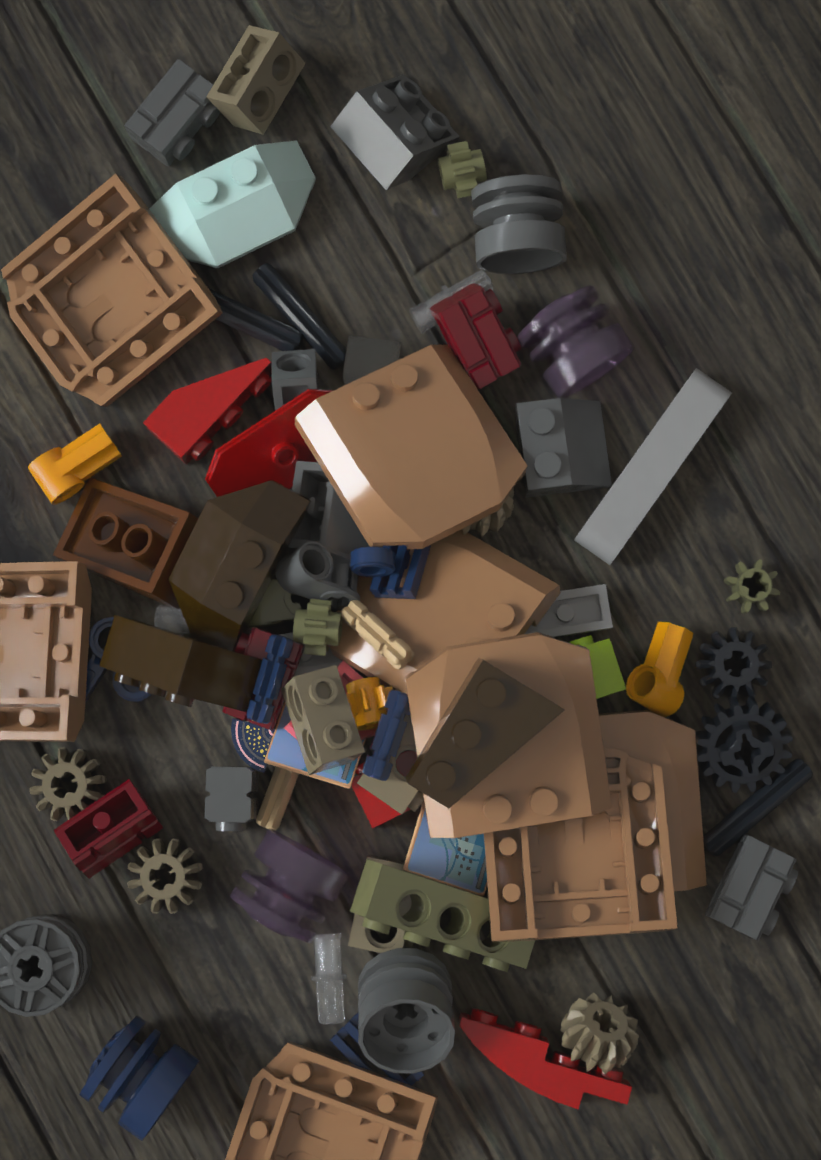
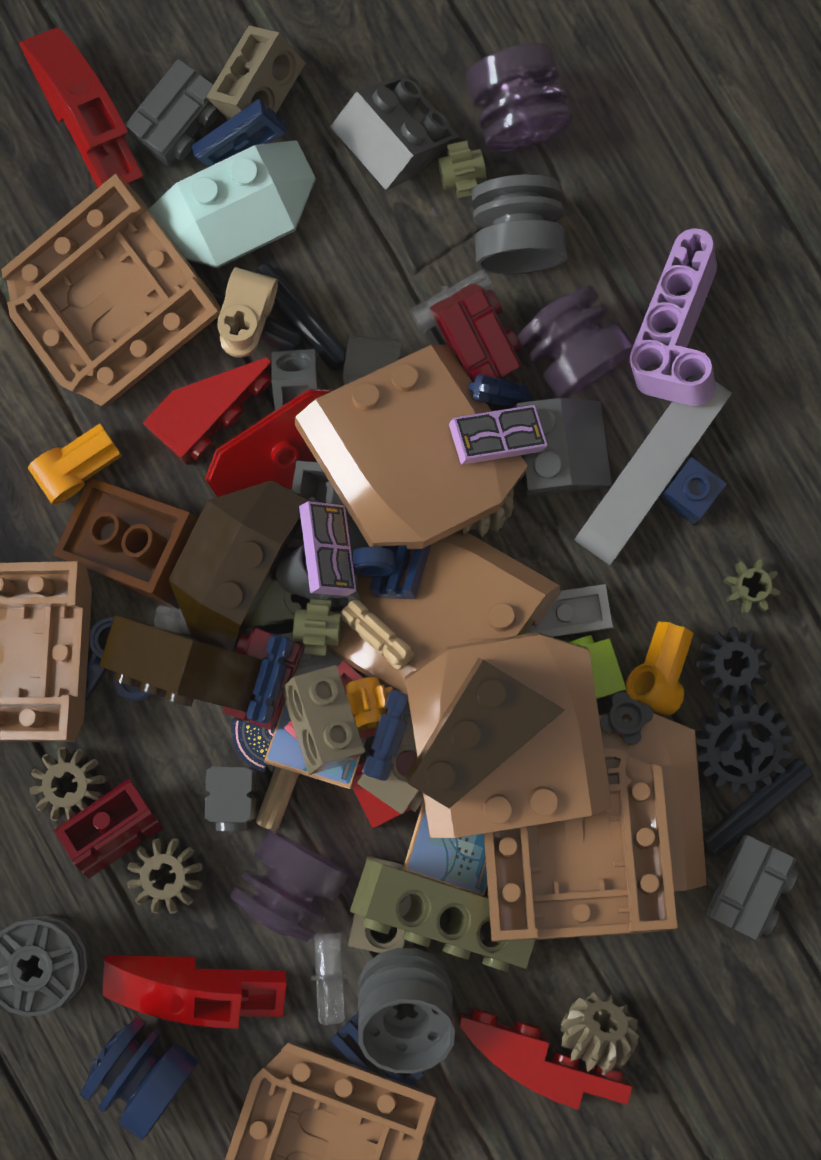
(82, 104): none -> red slope
(201, 997): none -> red slope
(240, 134): none -> dark blue tile
(247, 306): none -> tan piece
(327, 548): none -> tile
(497, 434): none -> tile
(499, 391): none -> dark blue axle
(518, 97): none -> clear purple wheel
(639, 716): none -> black plate
(681, 313): none -> lavender beam
(692, 491): none -> dark blue brick

